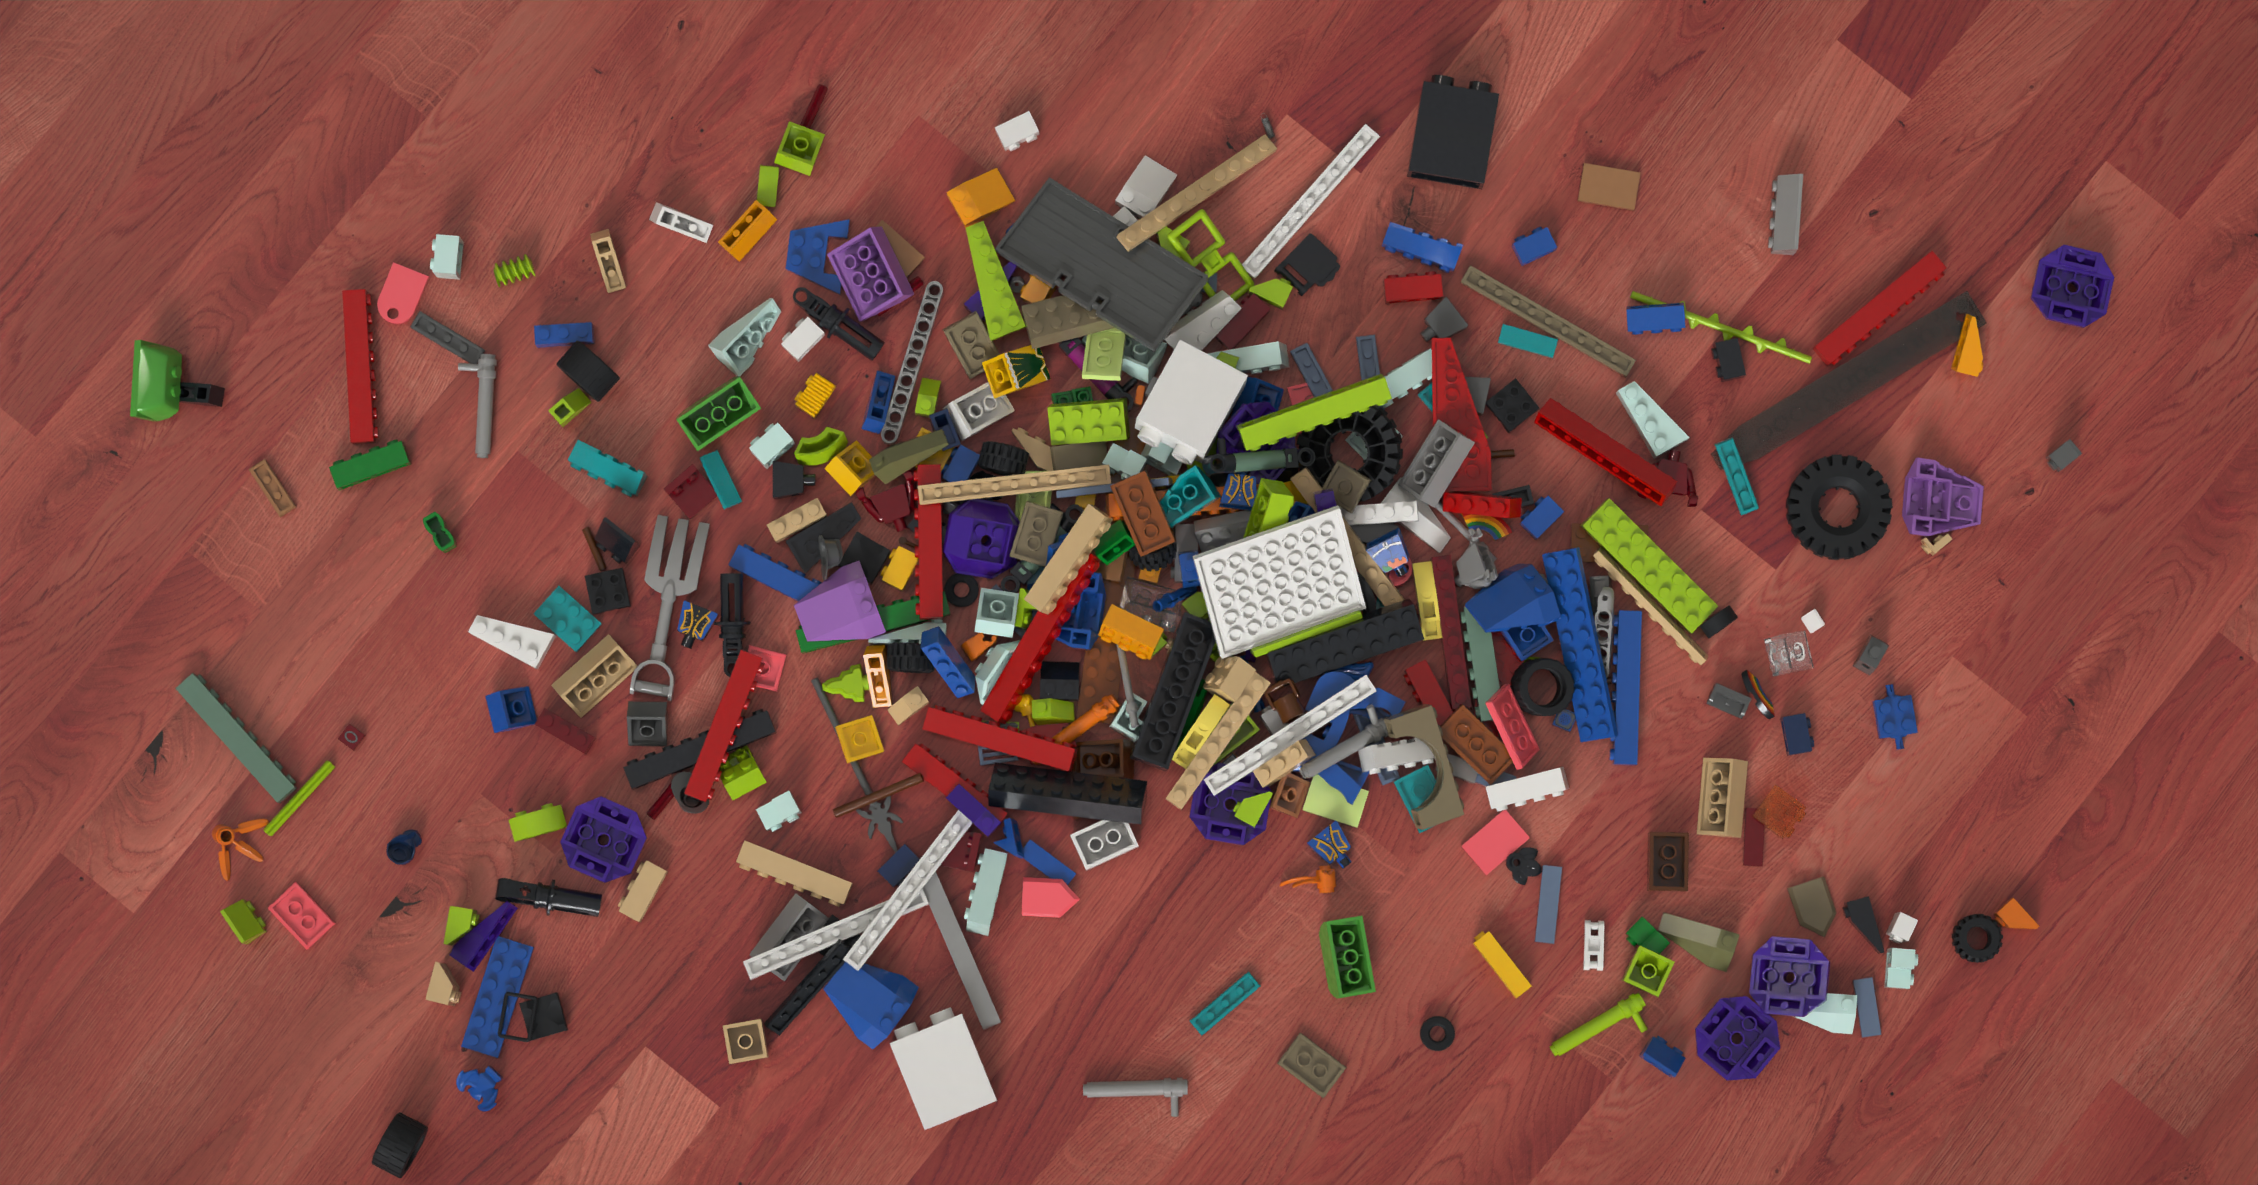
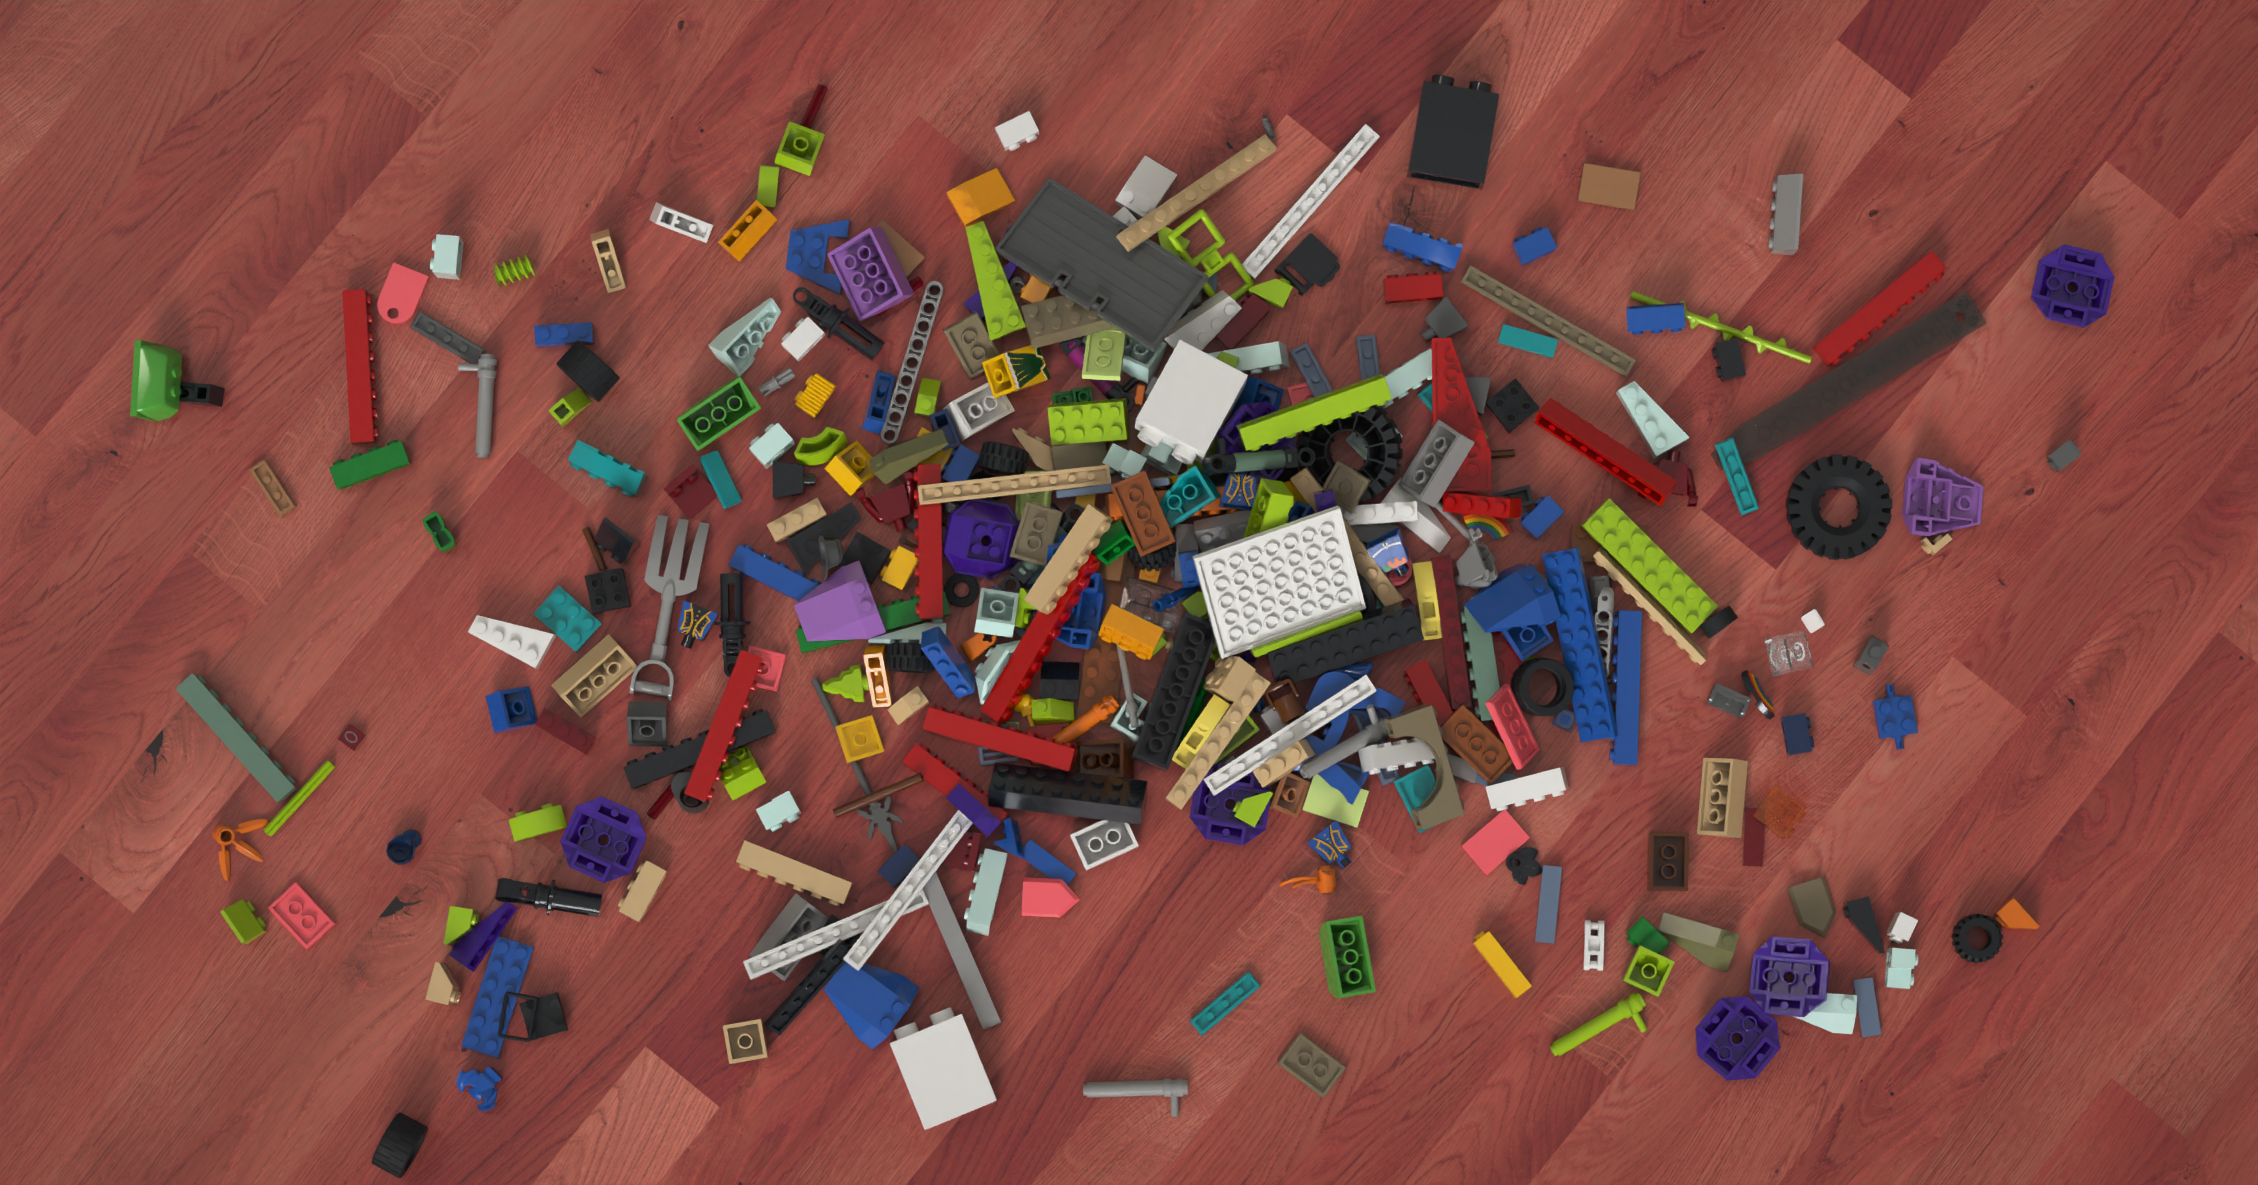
(776, 382): none -> light grey axle
(1437, 1045): black tyre -> none
(1662, 1056): blue slope -> none
(1968, 352): light orange slope -> none

